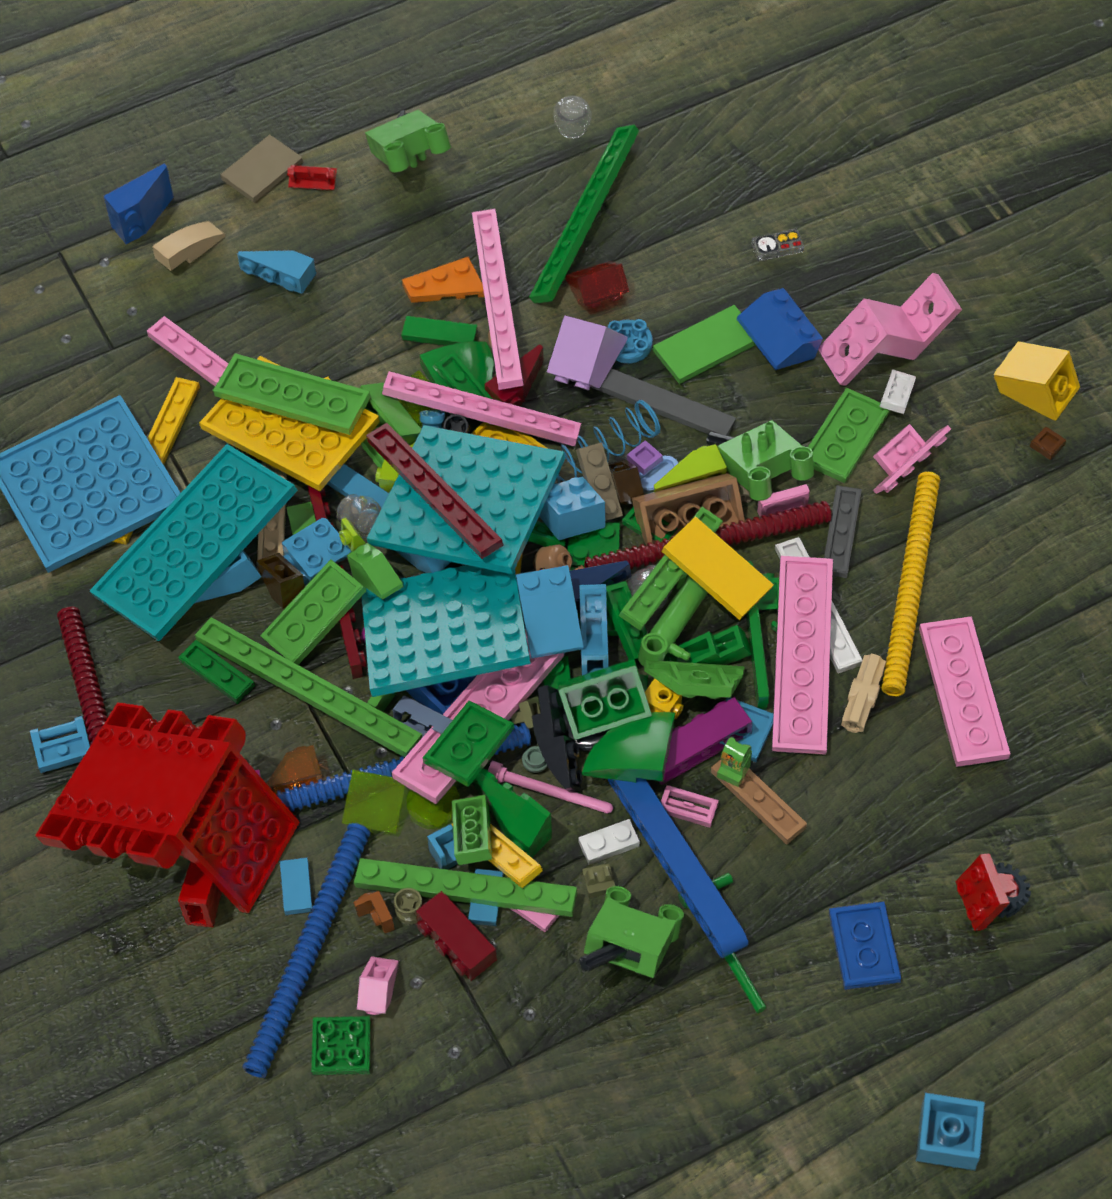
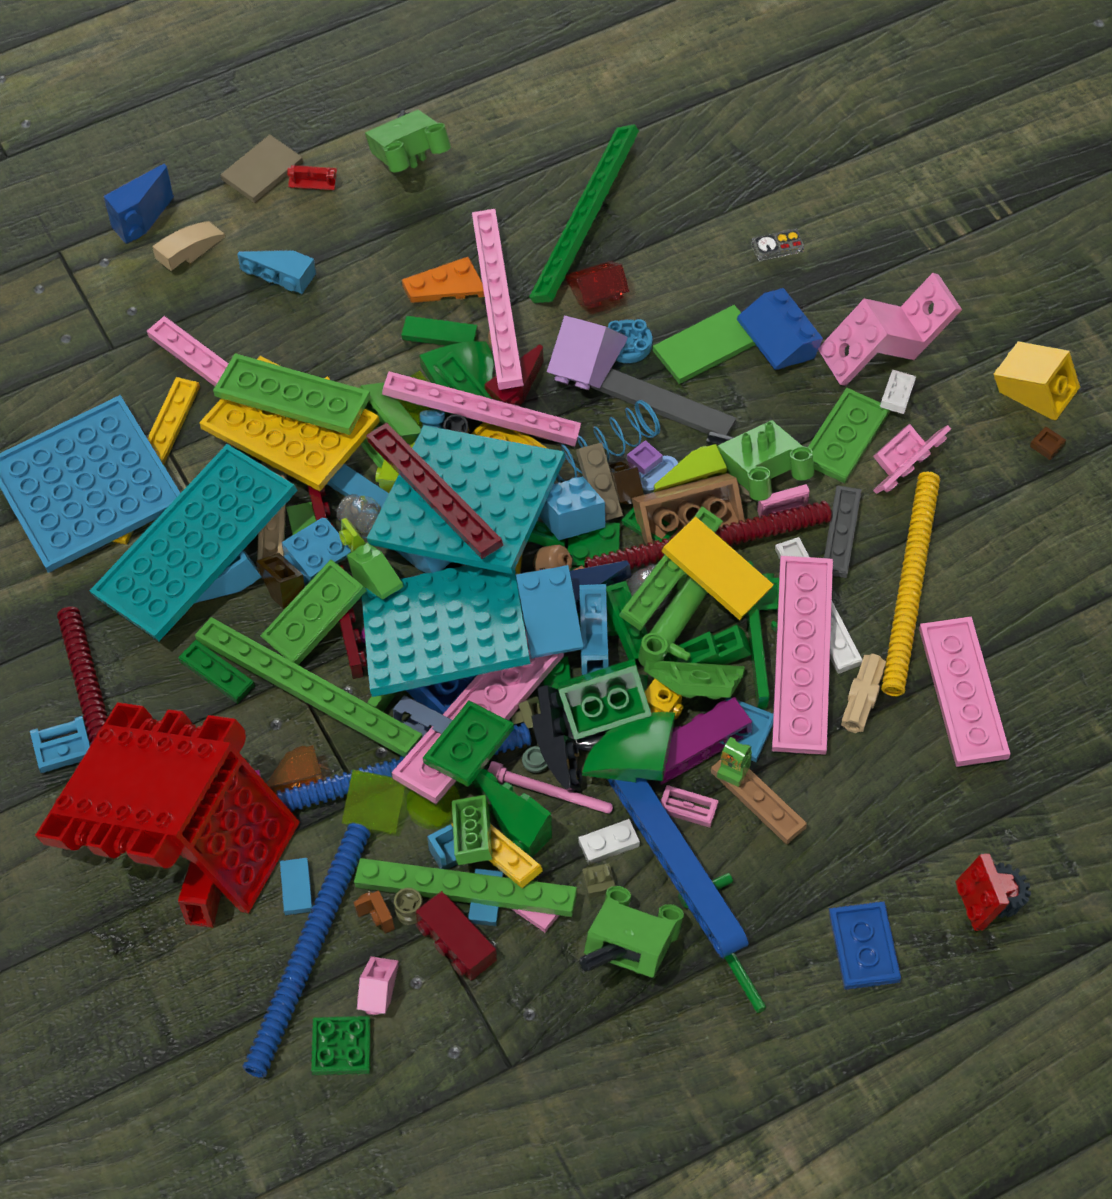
(572, 116): clear piece -> none
(950, 1131): dark azure brick -> none

